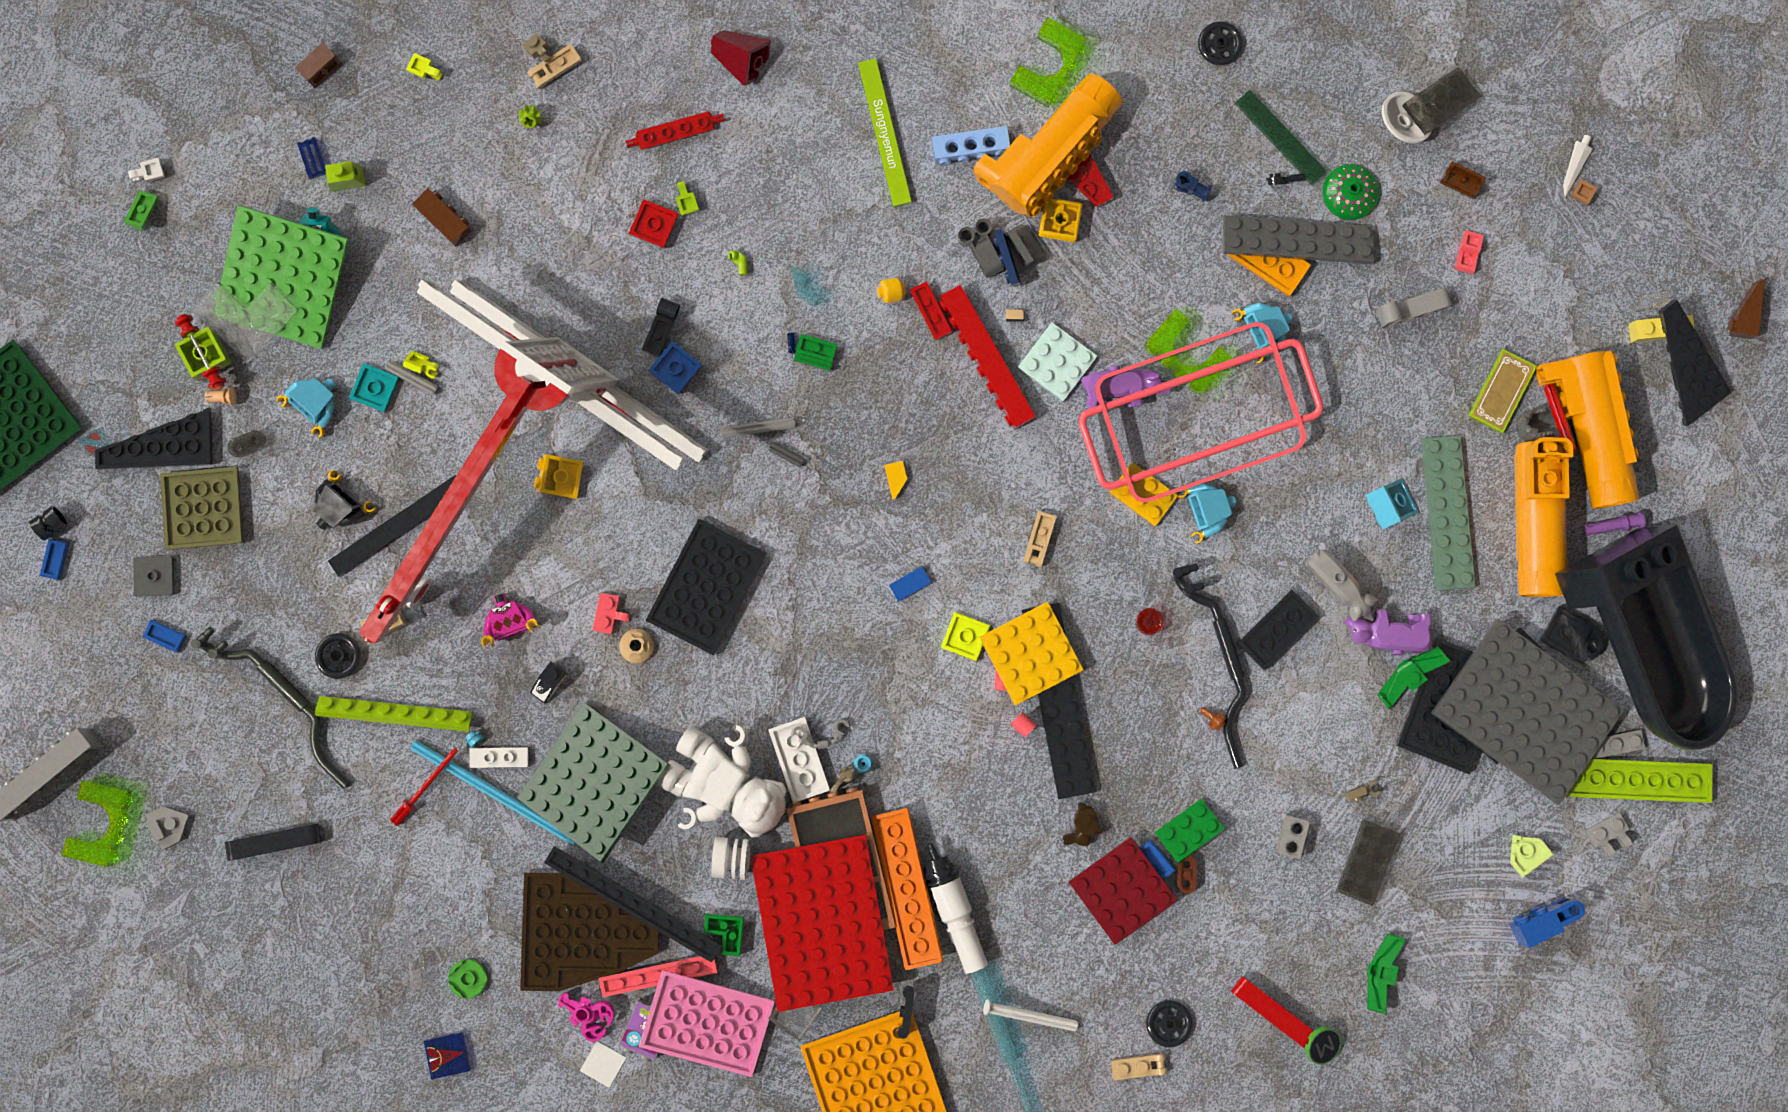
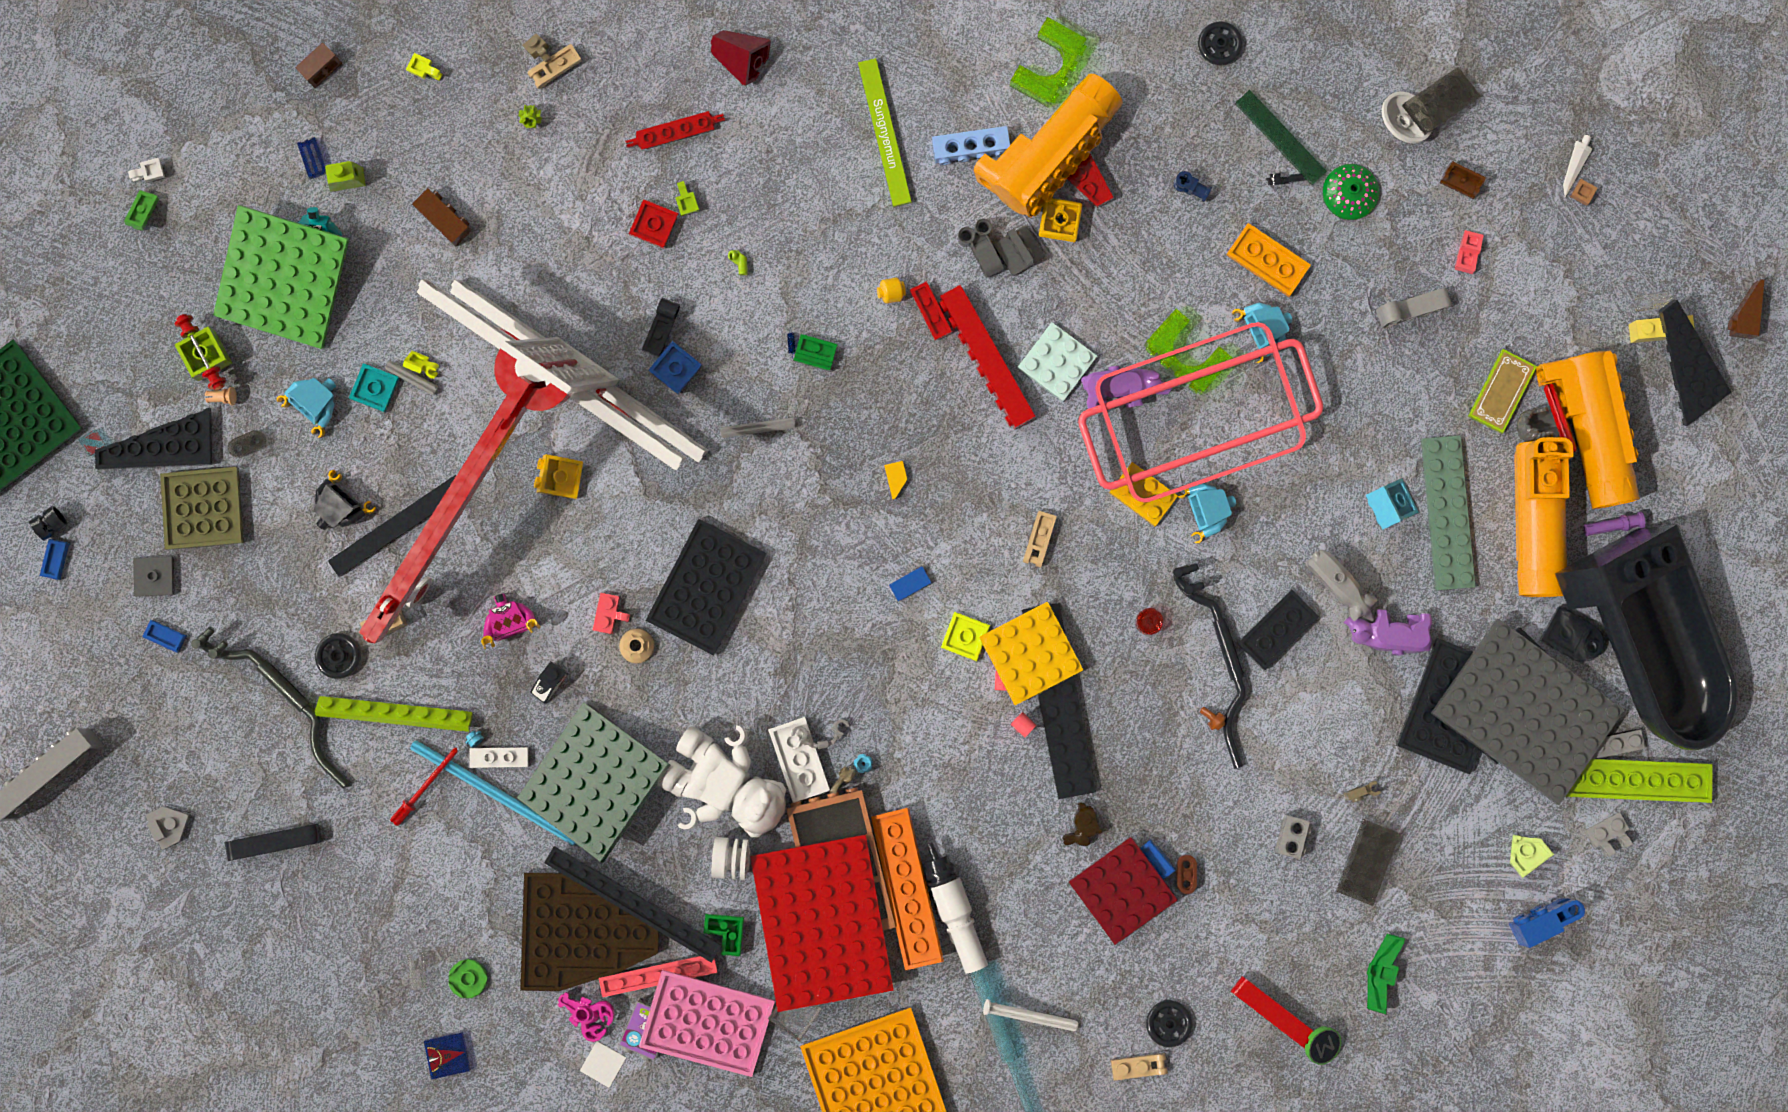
(116, 803): clear neon green arch -> none
(245, 328): clear plate -> none
(786, 454): dark grey axle -> none
(800, 280): clear light blue slope -> none
(906, 1012): black plate -> none
(1007, 258): dark blue plate -> none
(1015, 315): tan piece -> none
(1189, 831): green plate -> none
(1298, 239): dark grey plate -> none
(1410, 674): green plate -> none

